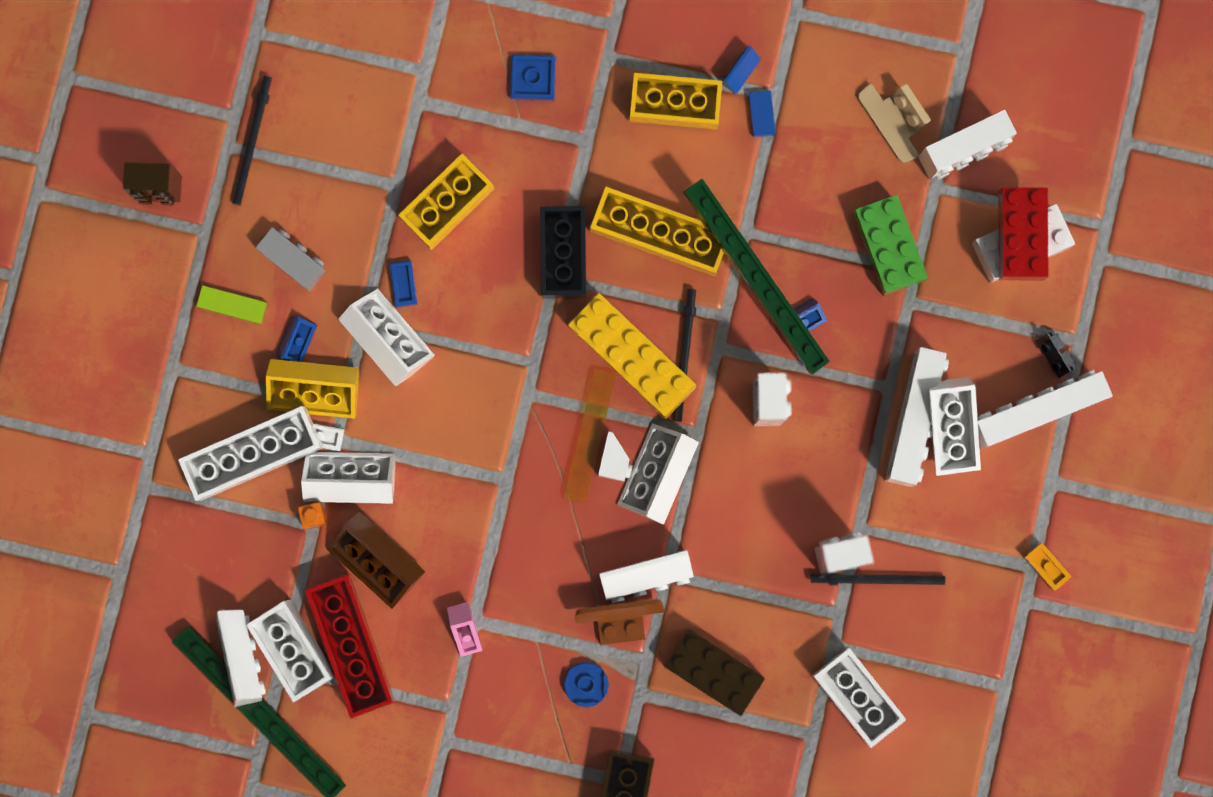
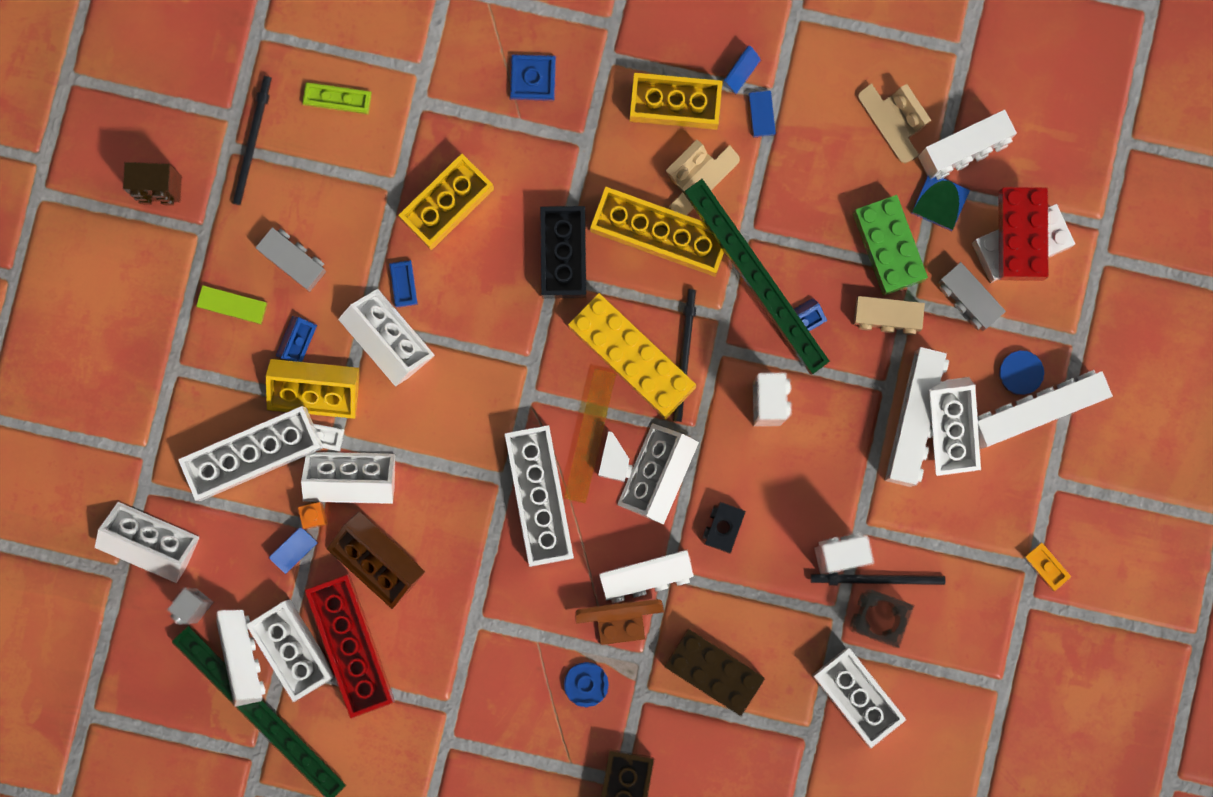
(146, 542): none -> white slope
(189, 606): none -> light grey brick
(293, 550): none -> slope
(337, 98): none -> lime tile
(464, 629): bright pink slope -> none
(539, 496): none -> white brick
(695, 165): none -> tan plate
(734, 518): none -> black brick
(889, 315): none -> tan brick
(899, 609): none -> clear smoke brick
(940, 202): none -> dark green tile
(971, 297): none -> light grey brick
(1021, 372): none -> blue tile
(1050, 346): black hinge -> none

